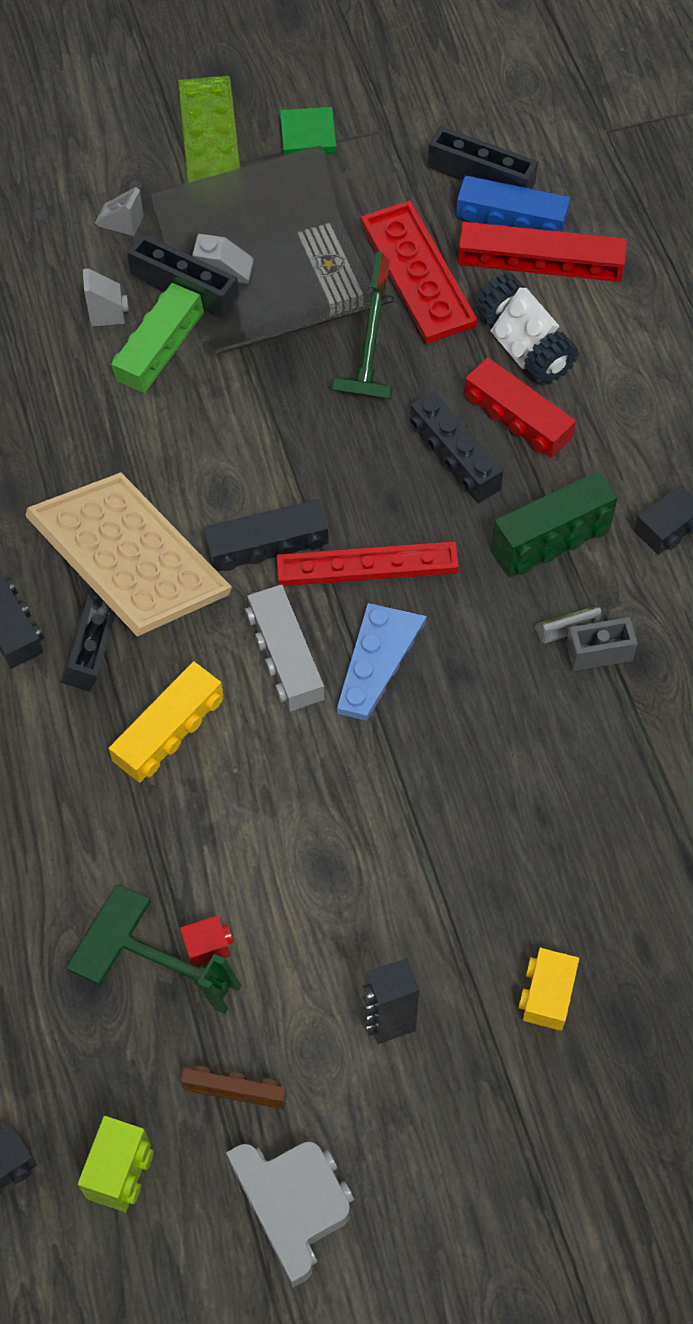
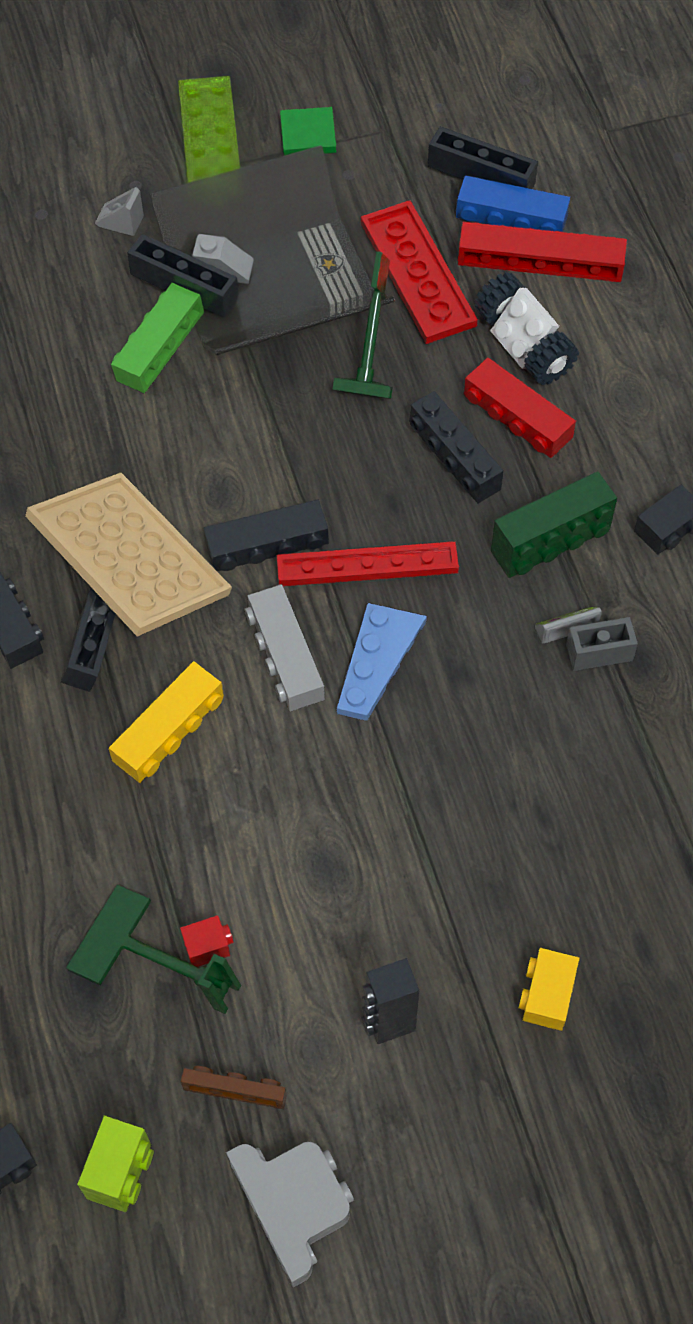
(104, 299): light grey slope -> none

